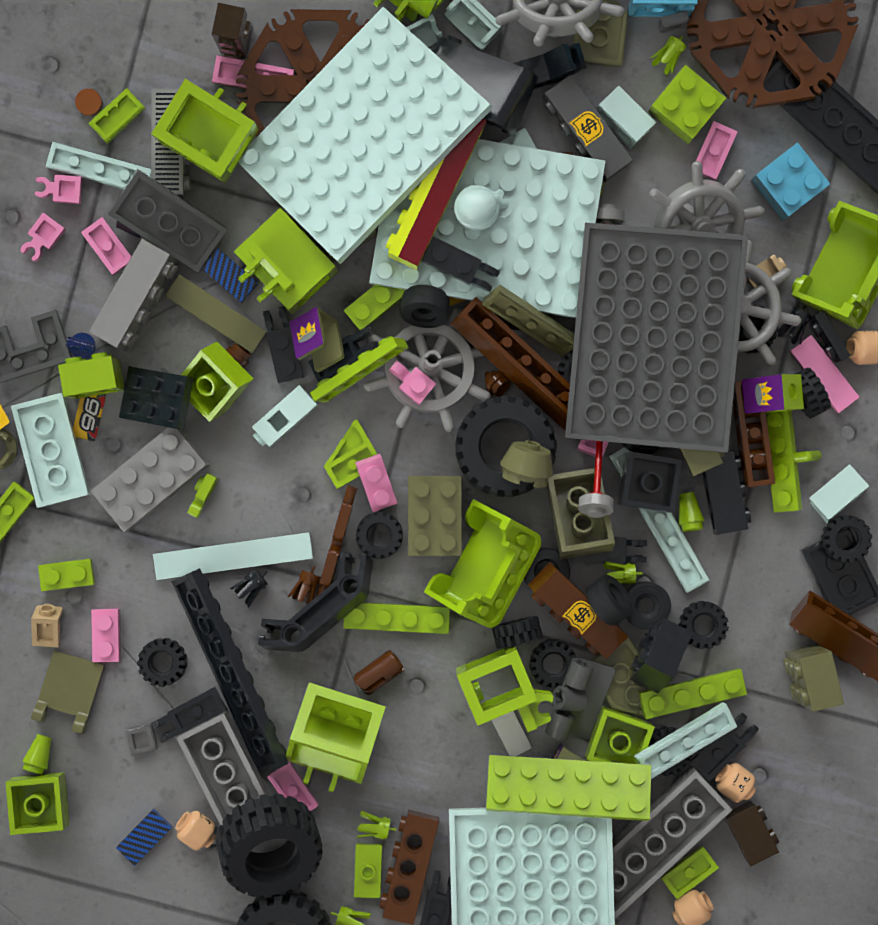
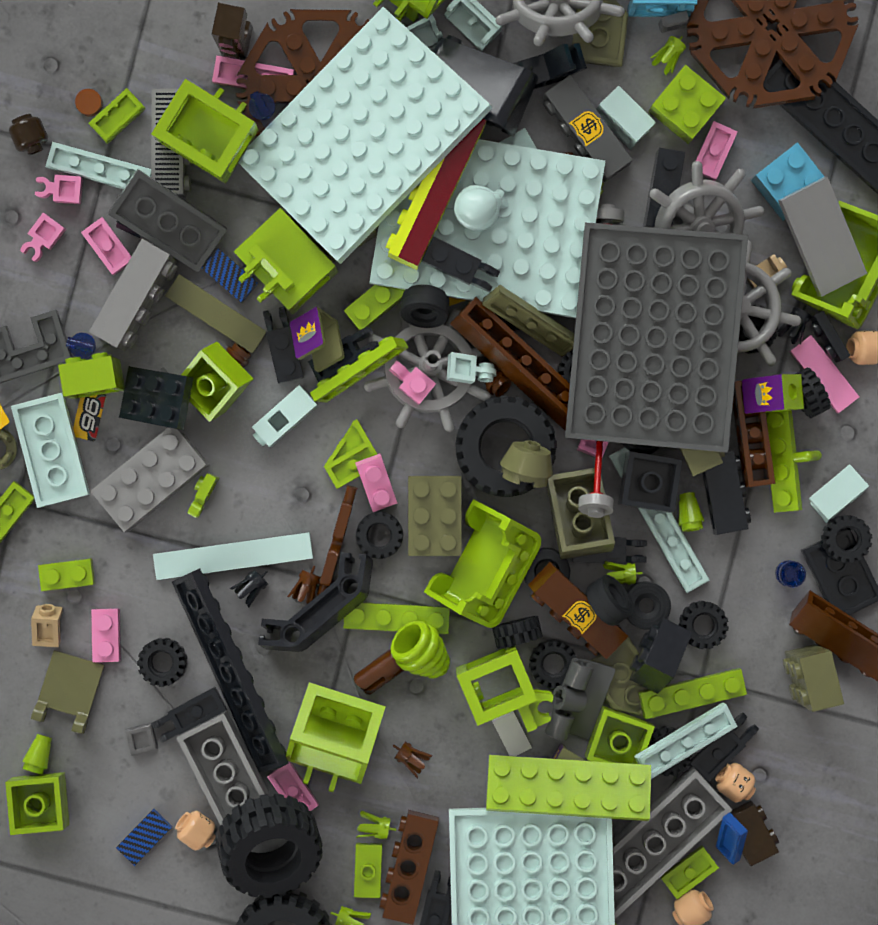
(28, 134): none -> dark brown head
(261, 106): none -> clear blue plate
(409, 757): none -> reddish brown piece
(420, 650): none -> lime piece
(463, 369): none -> light aqua plate
(666, 178): none -> black brick
(731, 838): none -> blue tile
(794, 572): none -> clear blue wheel
(822, 236): none -> light grey tile

